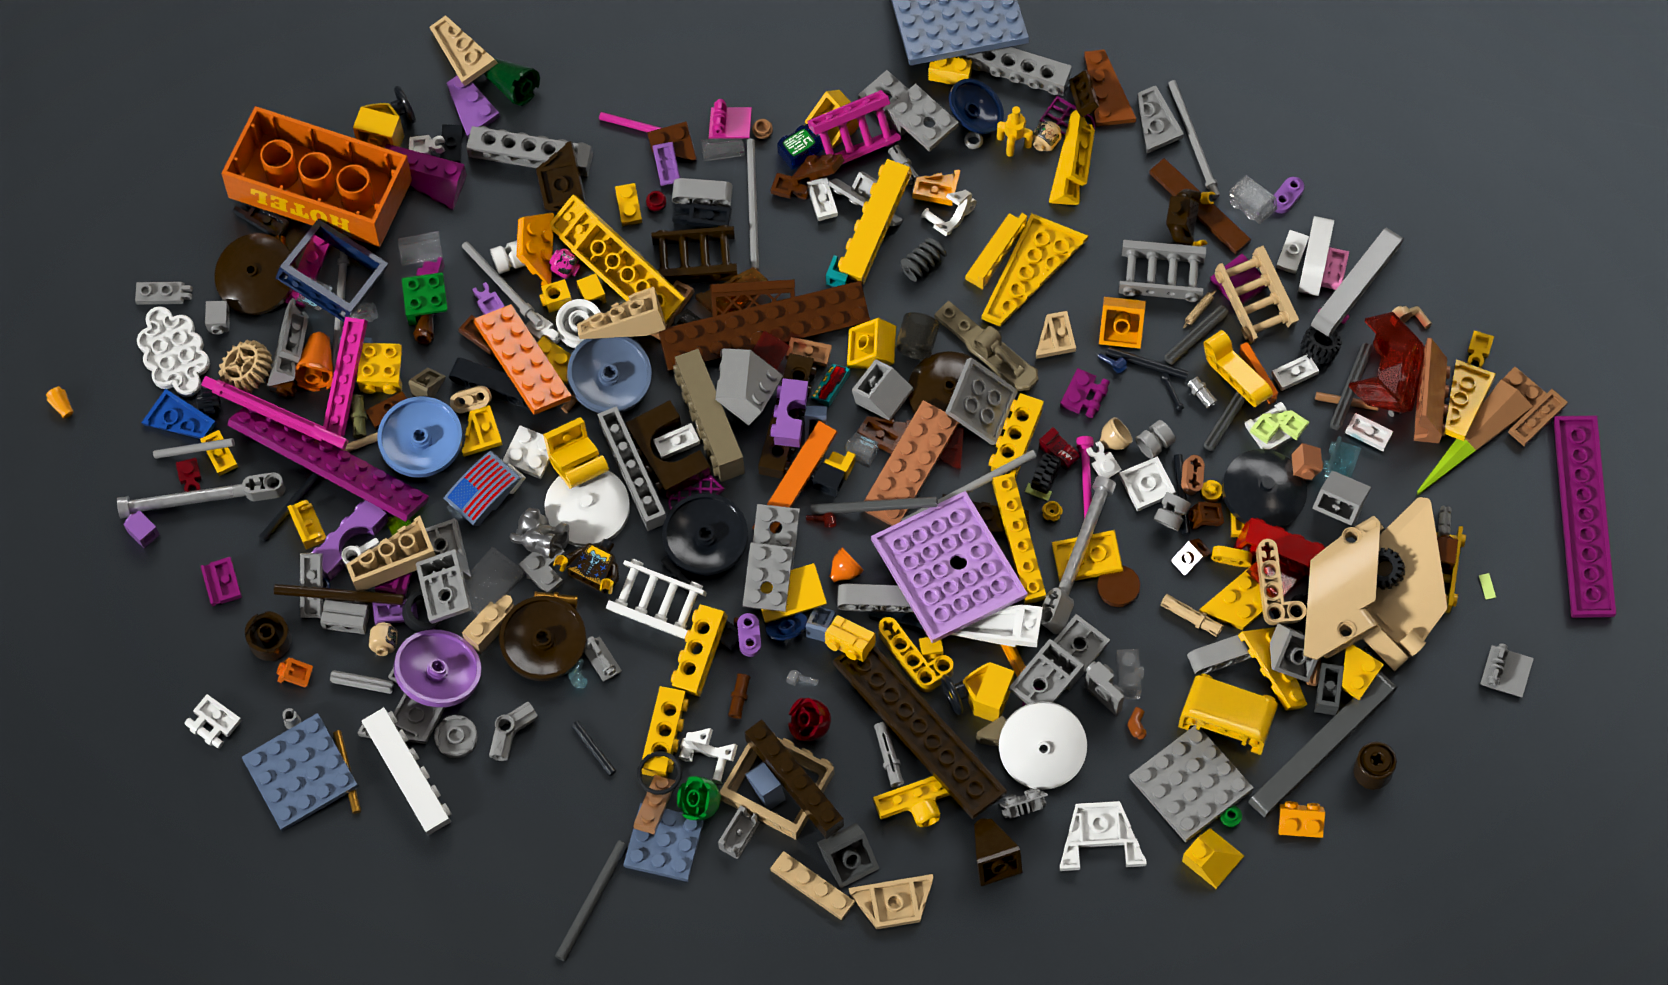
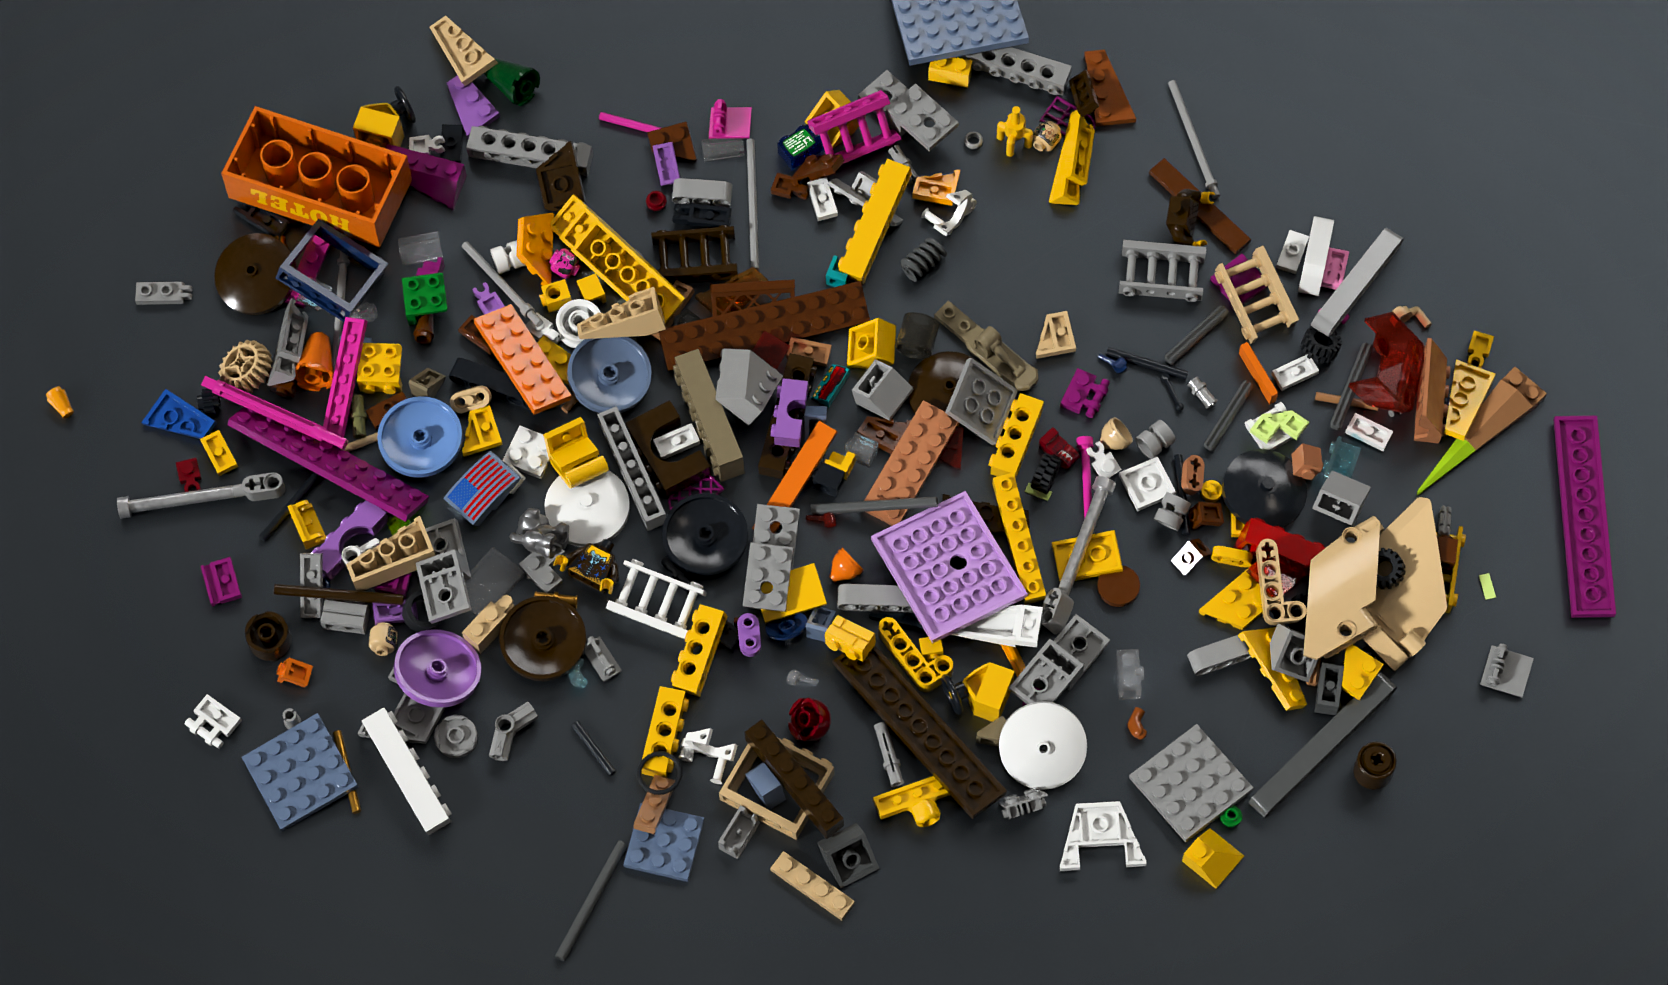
(141, 528): medium lavender brick -> none
(173, 351): white plate -> none
(193, 448): light grey bar -> none
(217, 317): light grey brick -> none
(361, 681): light grey axle -> none
(628, 204): yellow plate -> none
(698, 798): green cylinder -> none
(739, 696): reddish brown pin -> none
(762, 129): medium nougat plate -> none
(893, 901): tan wing -> none
(976, 106): dark blue dish -> none
(985, 479): light grey piece -> none
(995, 853): dark brown slope -> none
(996, 250): yellow fence -> none
(1036, 257): yellow wing -> none
(1052, 505): yellow plate -> none
(1100, 684): light grey plate -> none
(1122, 322): light orange slope -> none
(1157, 120): light grey wing -> none
(1199, 619): tan pin -> none
(1200, 307): tan piece -> none
(1229, 711): yellow windscreen -> none
(1235, 370): yellow beam -> none
(1252, 199): clear brick -> none
(1289, 194): medium lavender plate -> none
(1301, 819): light orange bracket -> none
(1538, 417): medium nougat plate -> none

